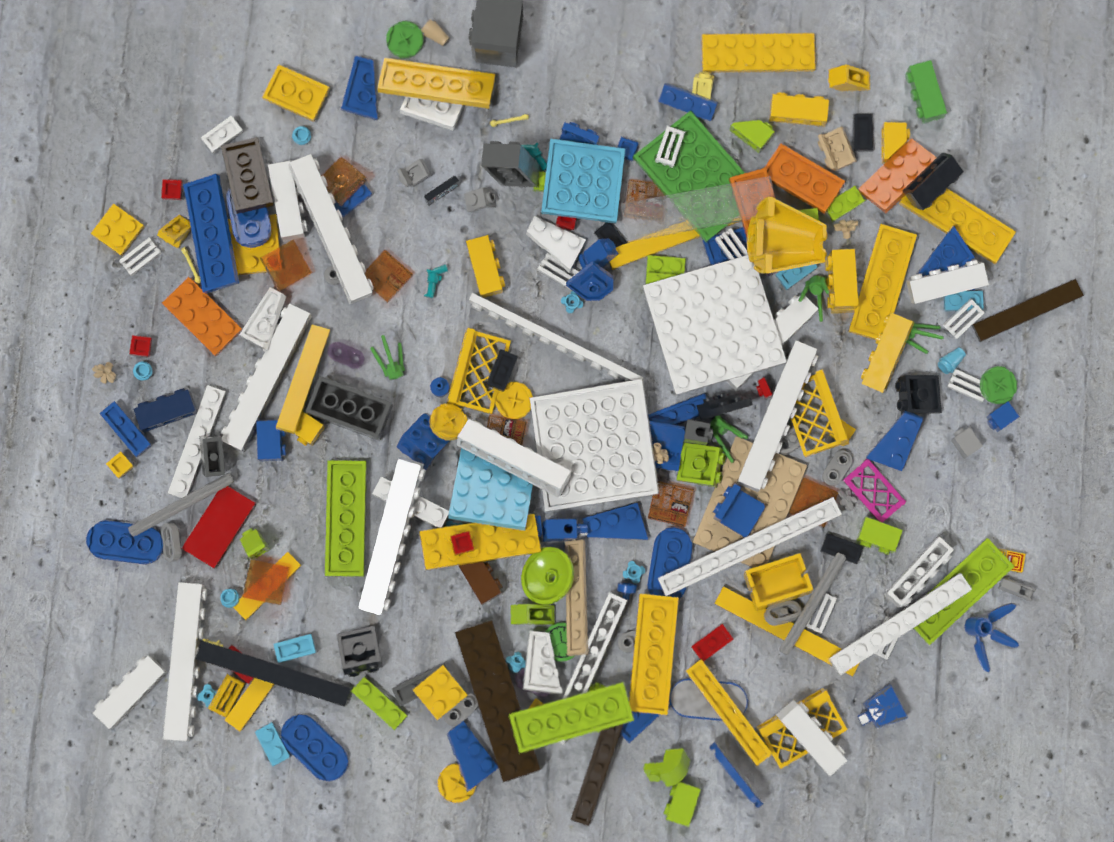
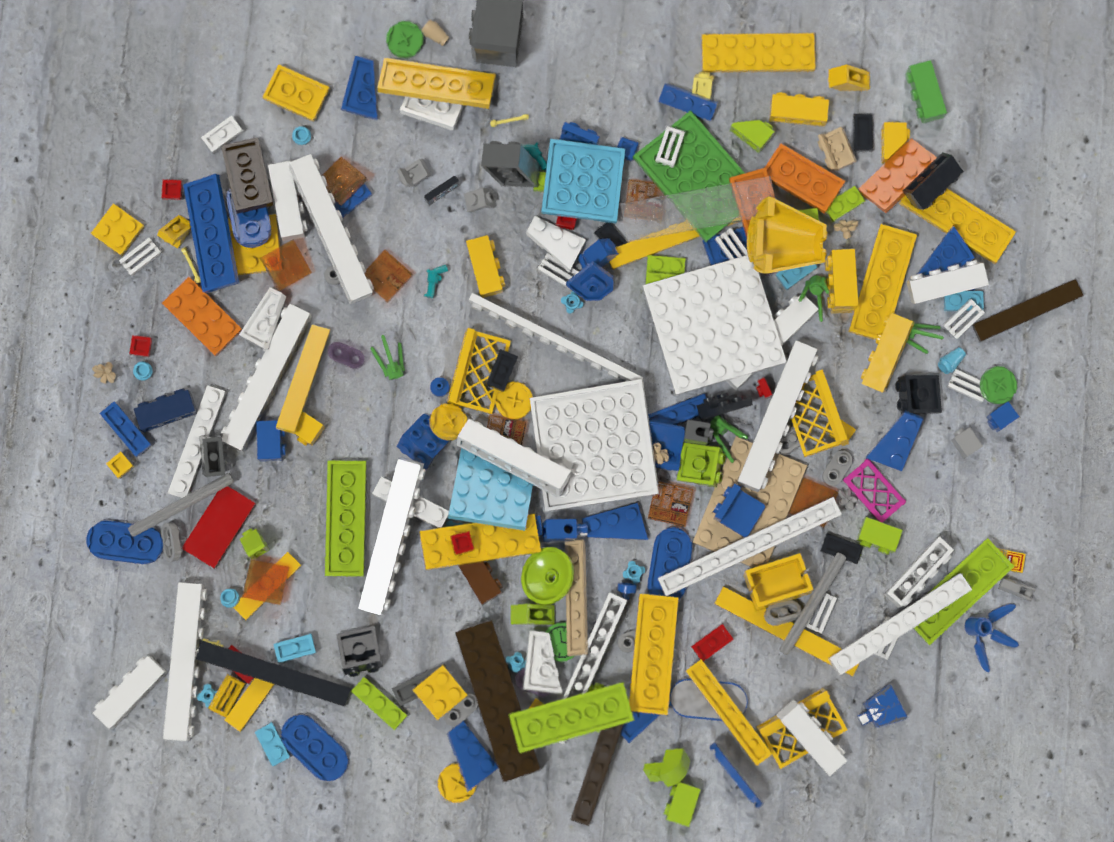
(349, 408): dark grey brick -> none

